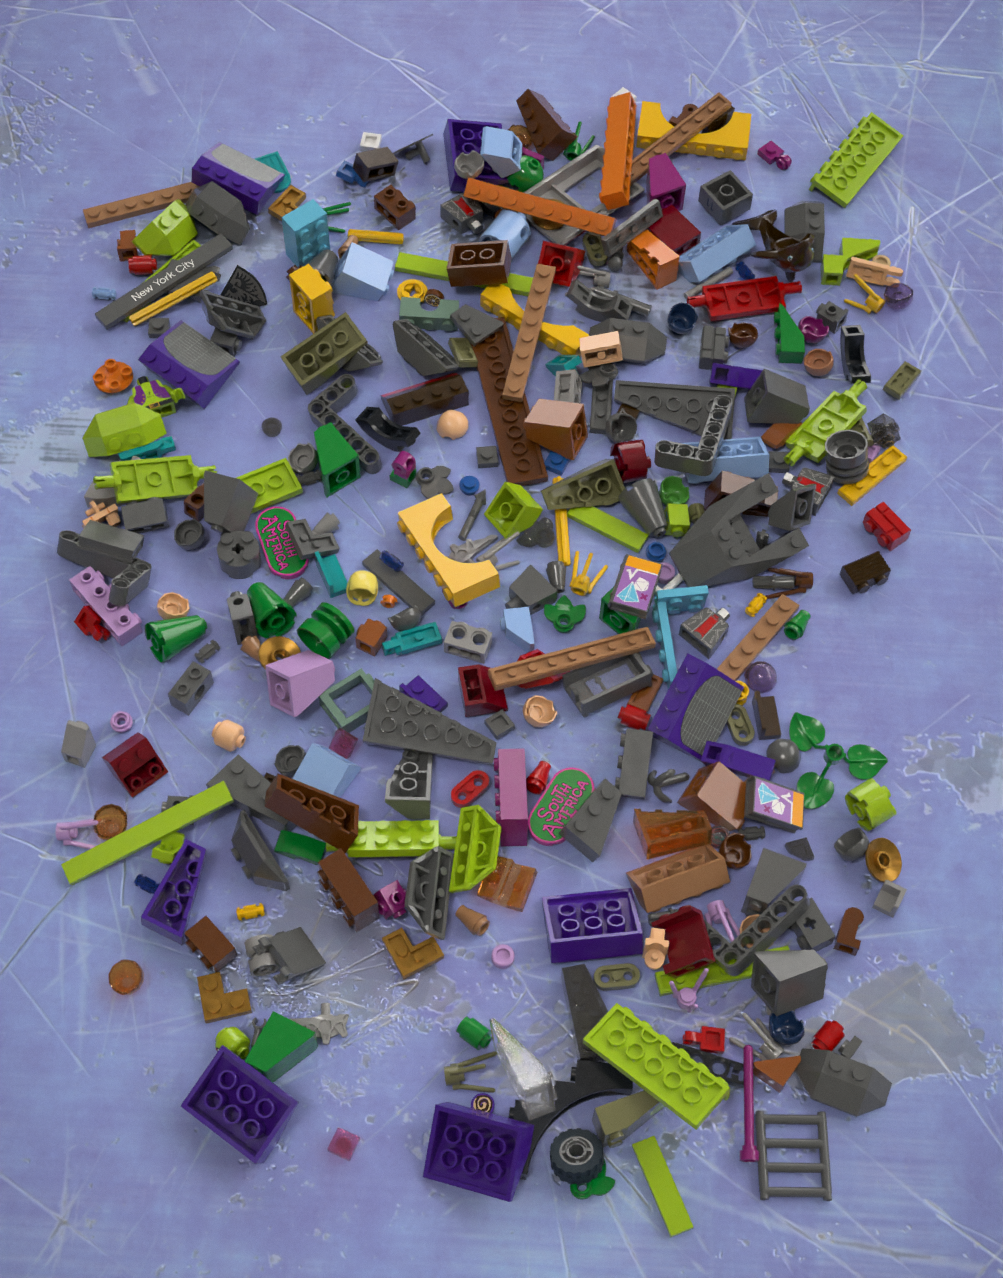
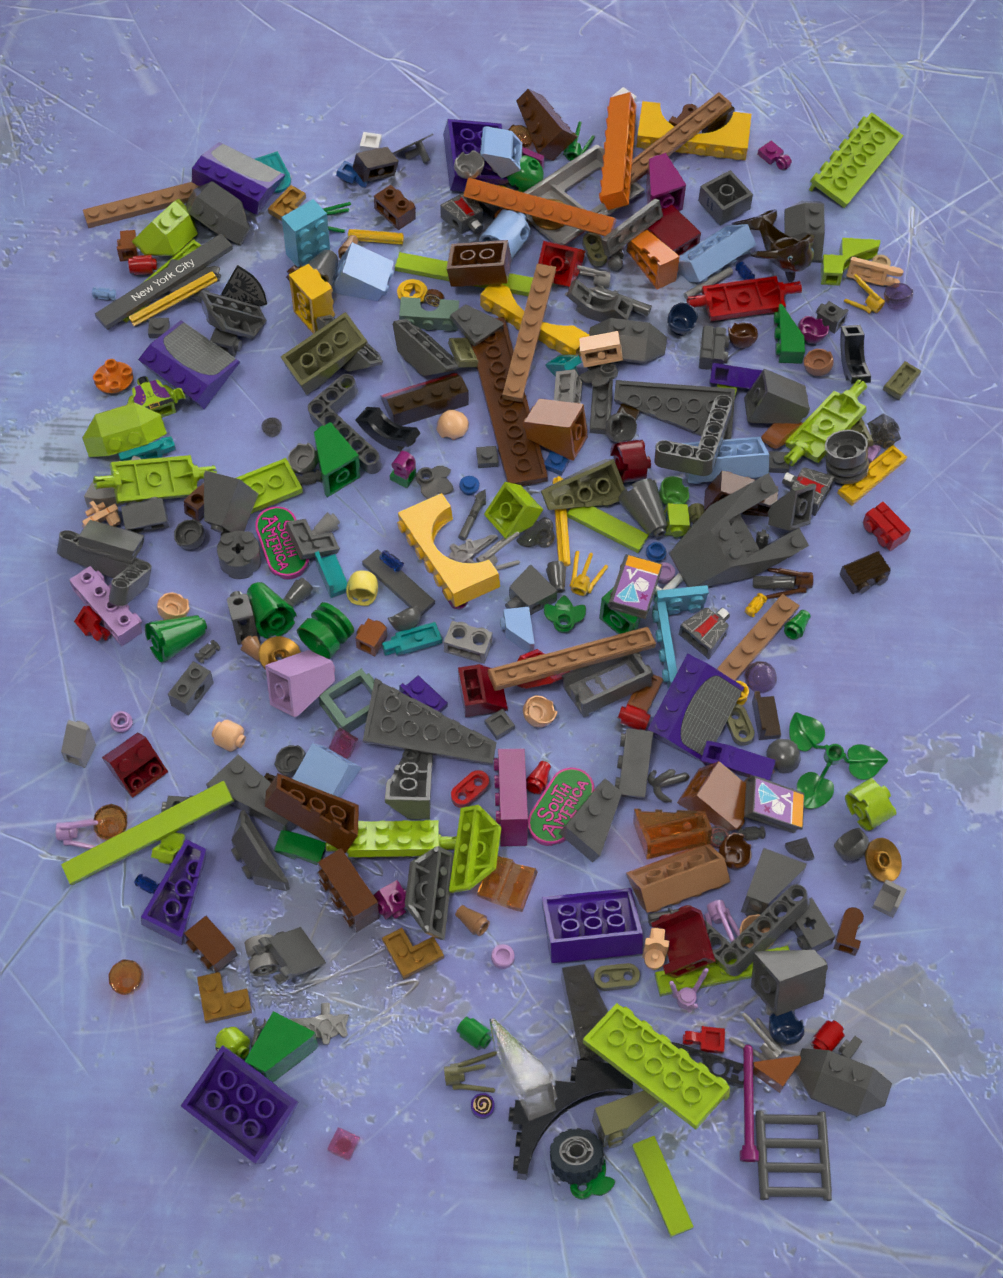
(250, 911): yellow piece -> none
(388, 601): orange piece -> none
(477, 1150): dark purple slope -> none

